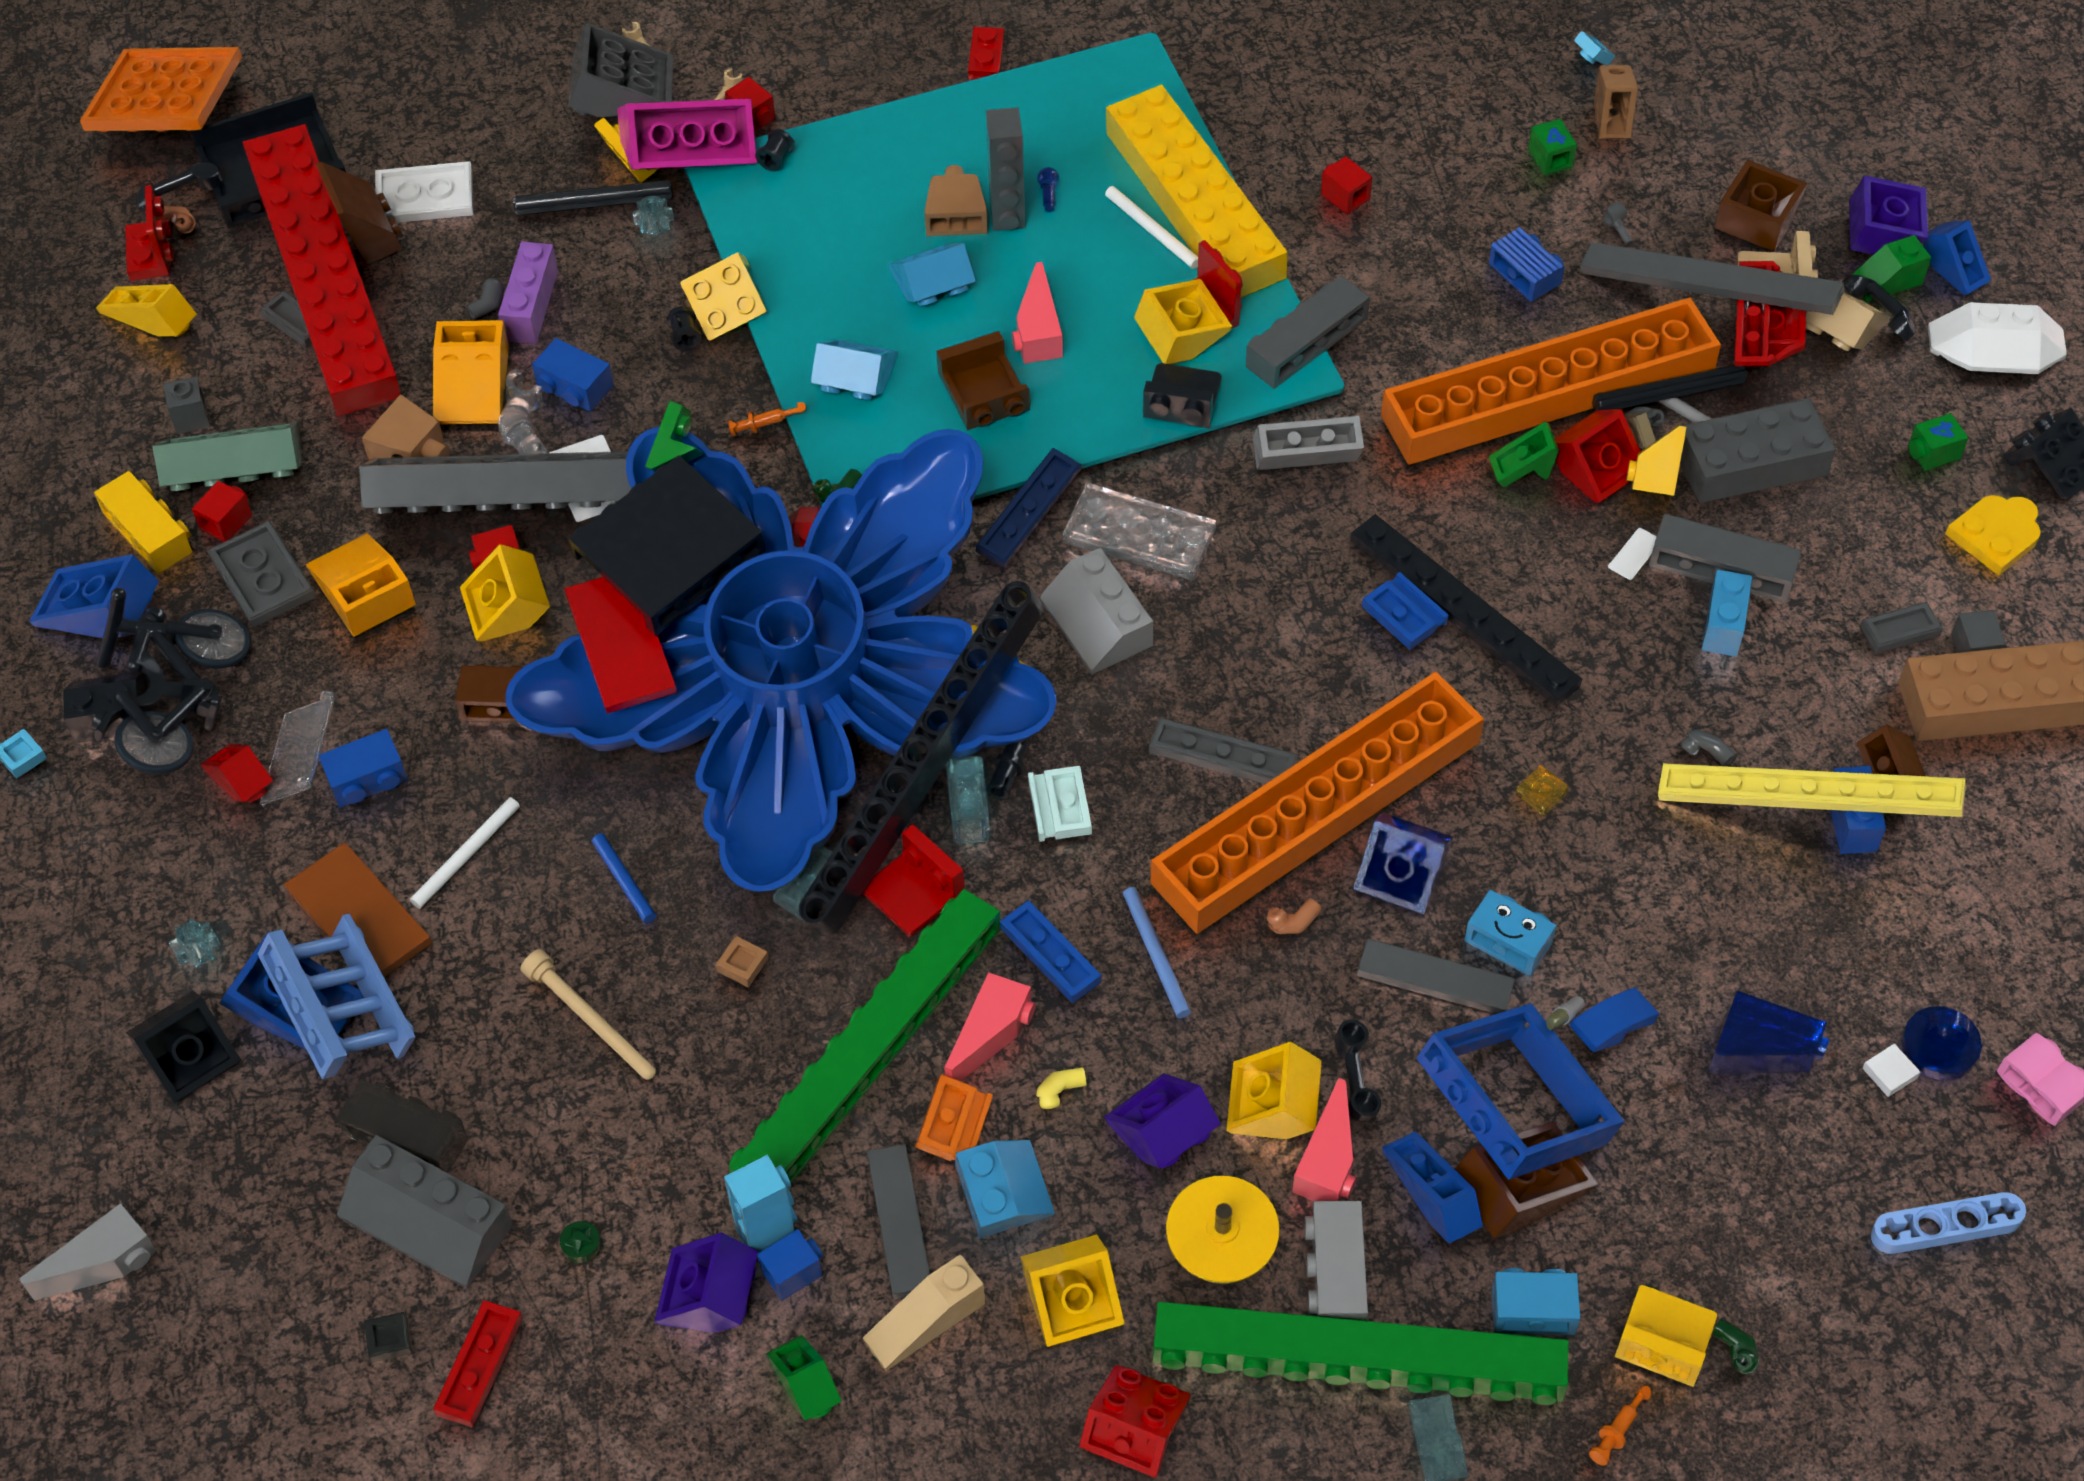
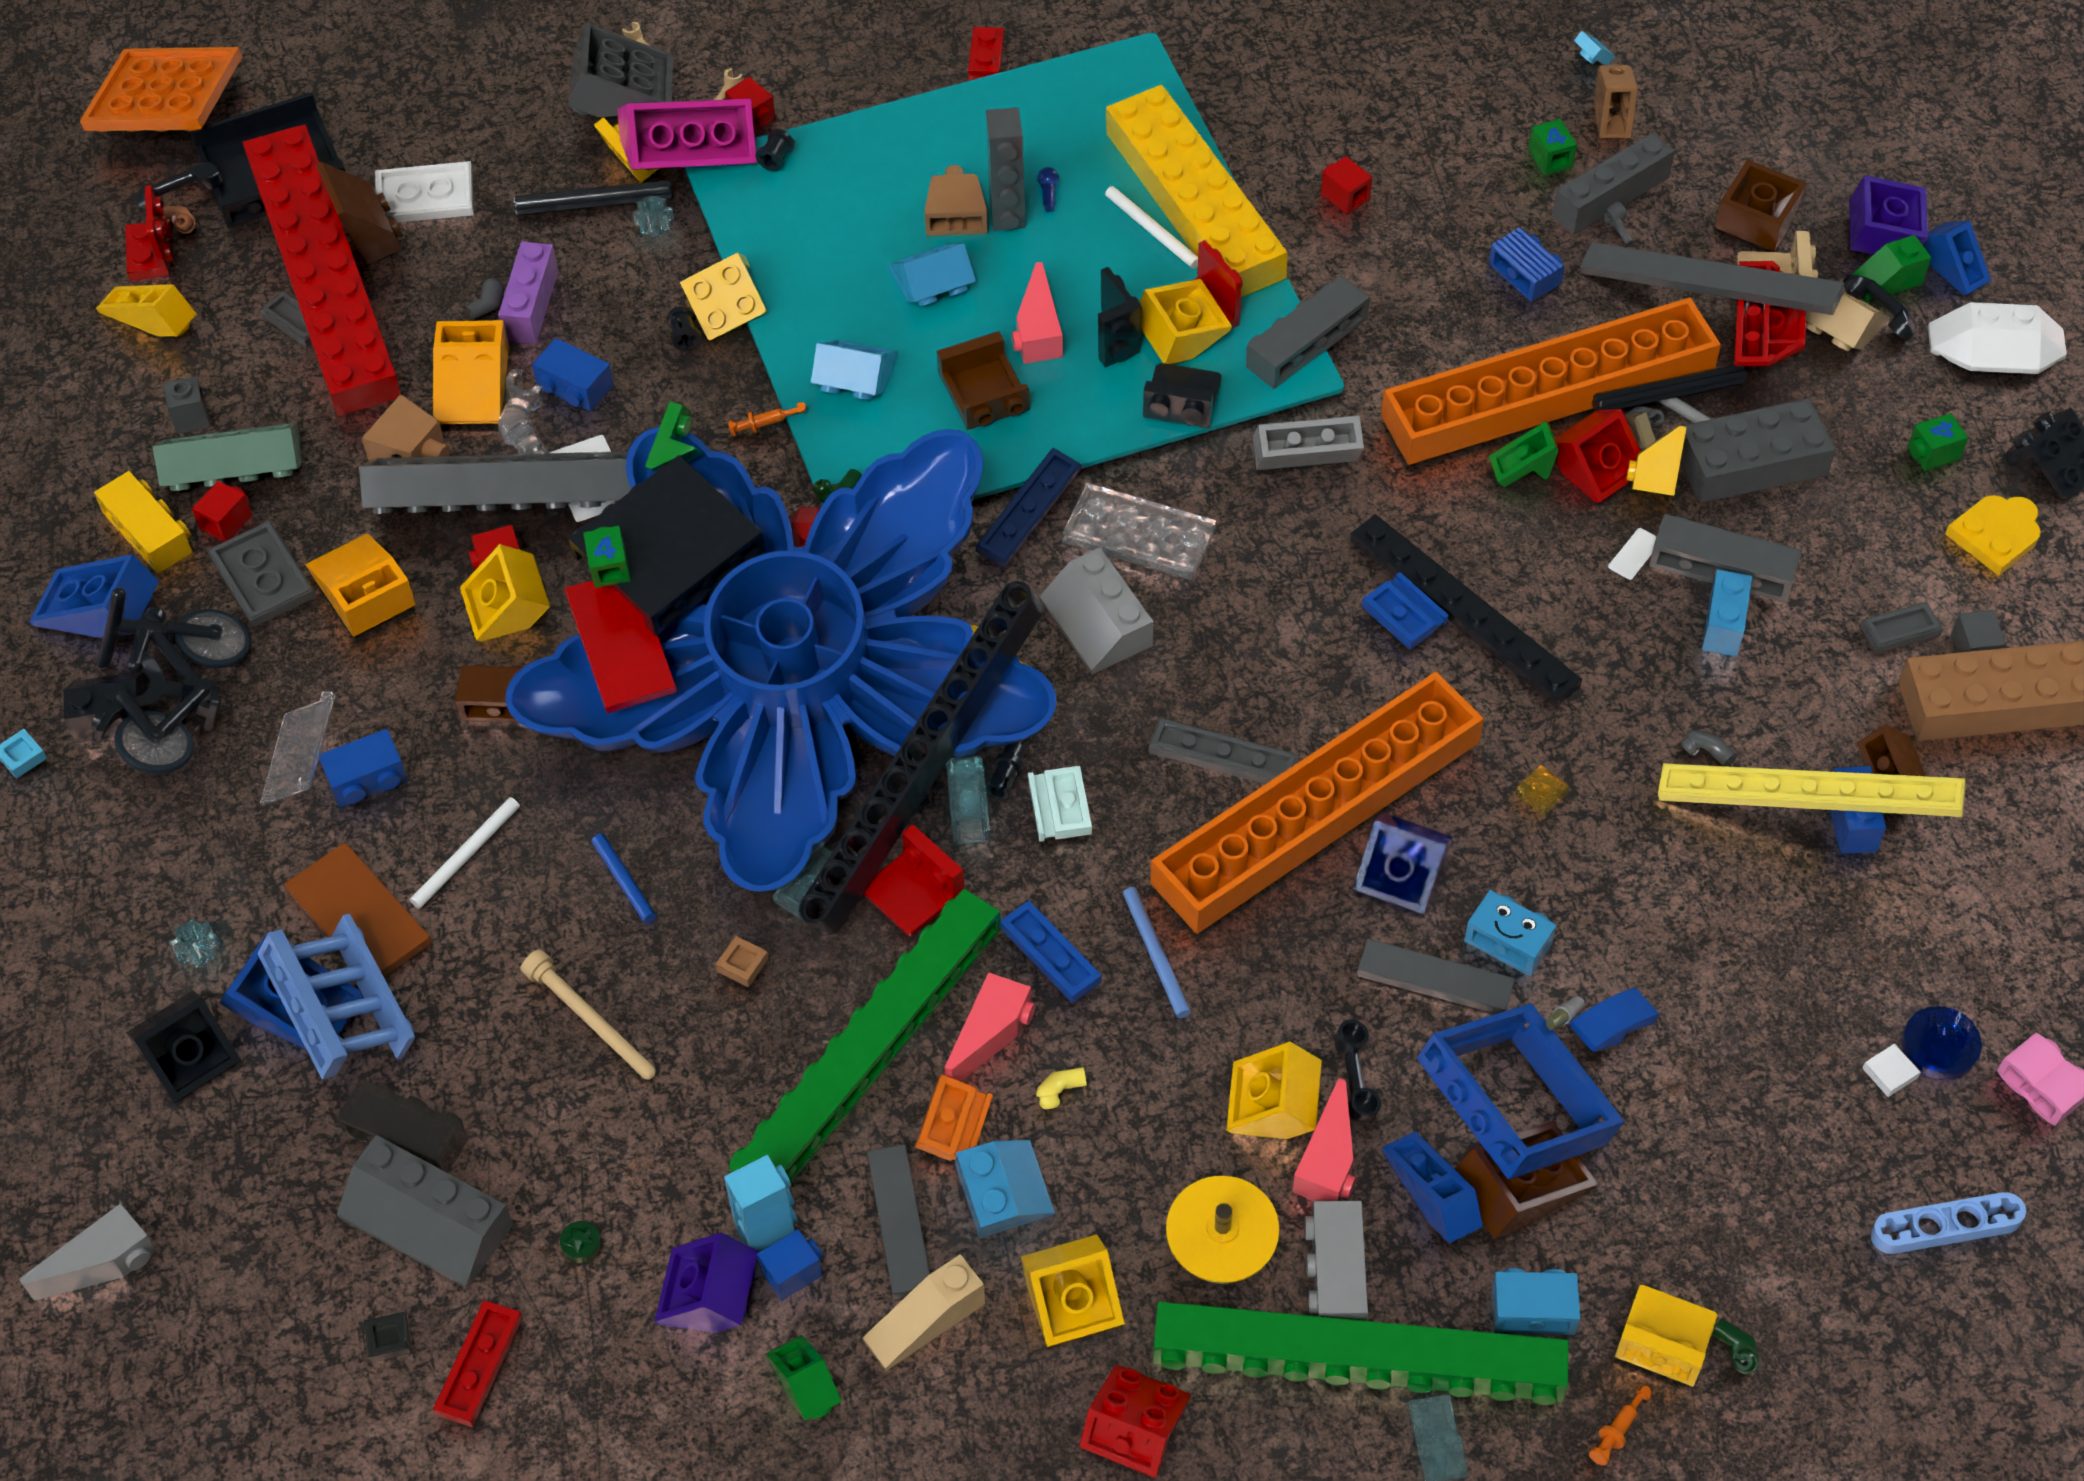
(238, 772): red slope -> none
(606, 556): none -> green brick
(1118, 322): none -> black bracket
(1164, 1120): dark purple slope -> none
(1293, 923): nougat arm -> none
(1612, 181): none -> dark grey brick
(1767, 1039): clear blue slope -> none

